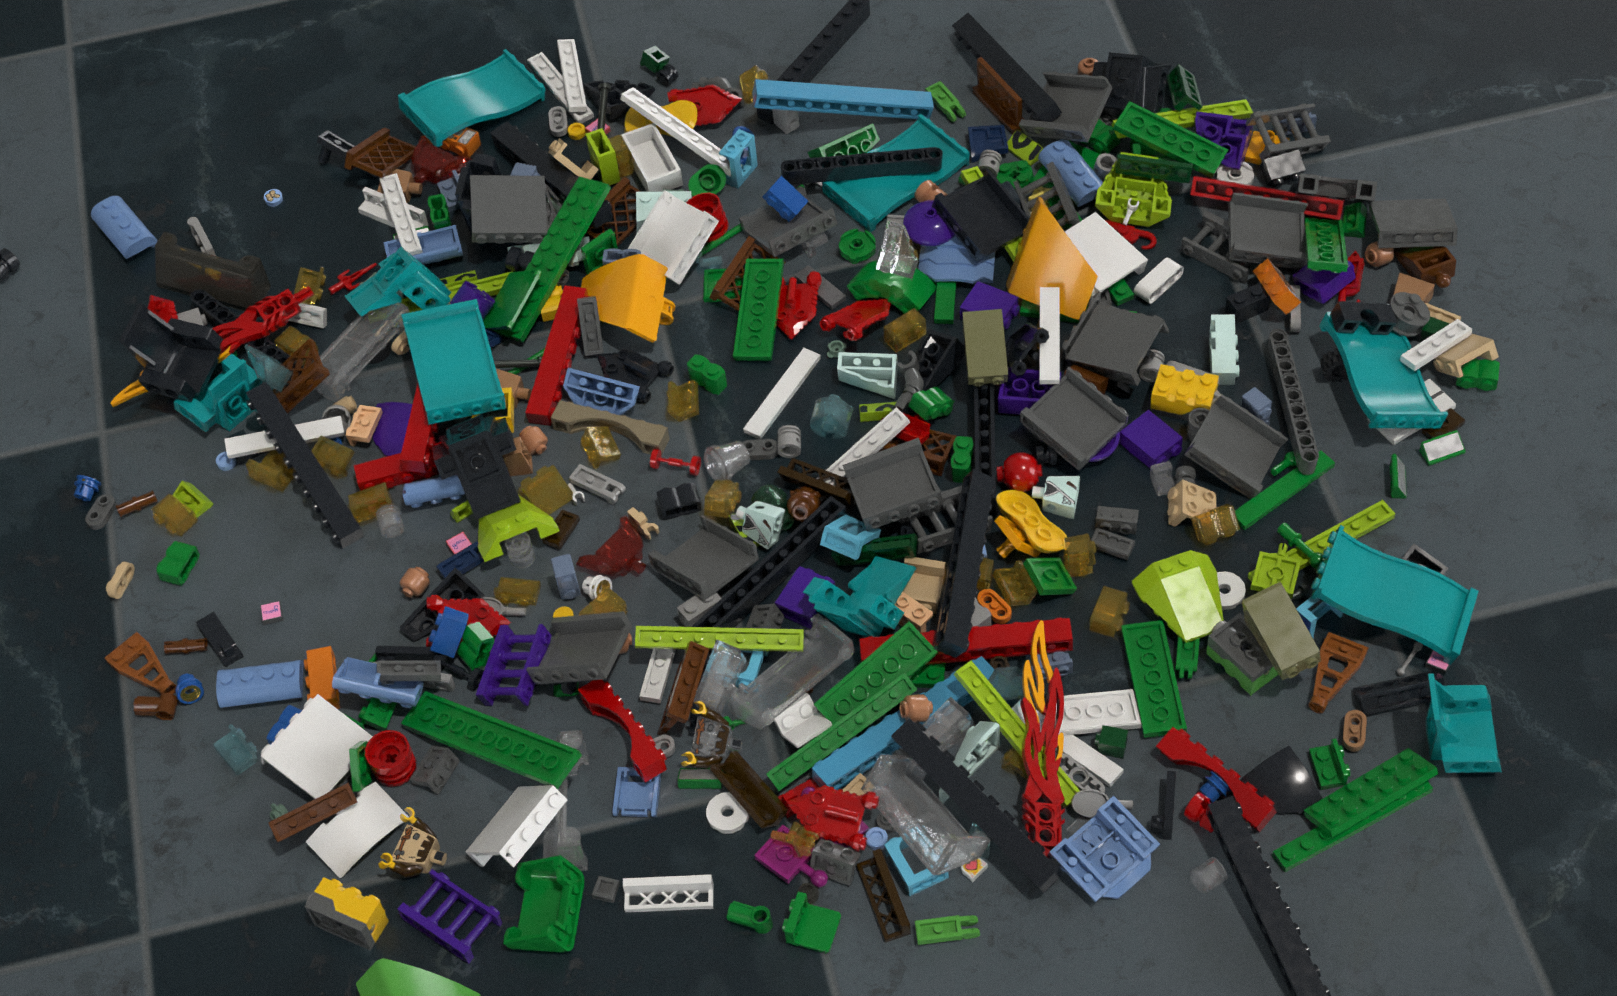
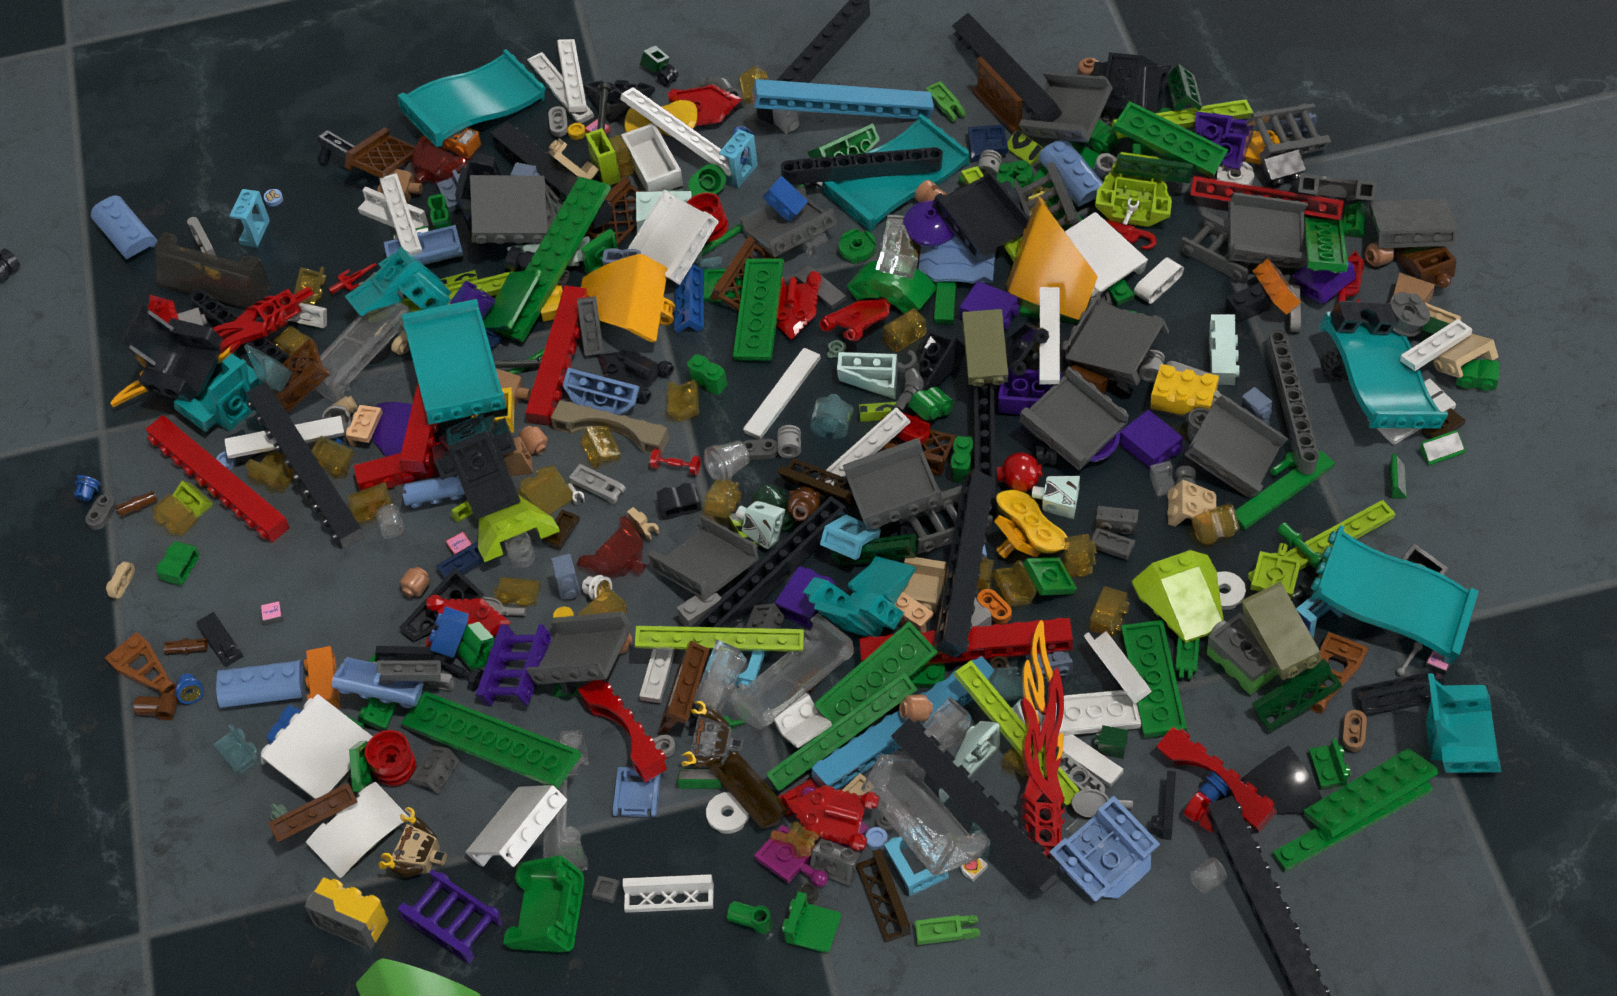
(217, 479): none -> red brick
(253, 224): none -> medium azure panel
(693, 298): none -> blue fence
(1119, 666): none -> white fence
(1293, 692): none -> dark green fence

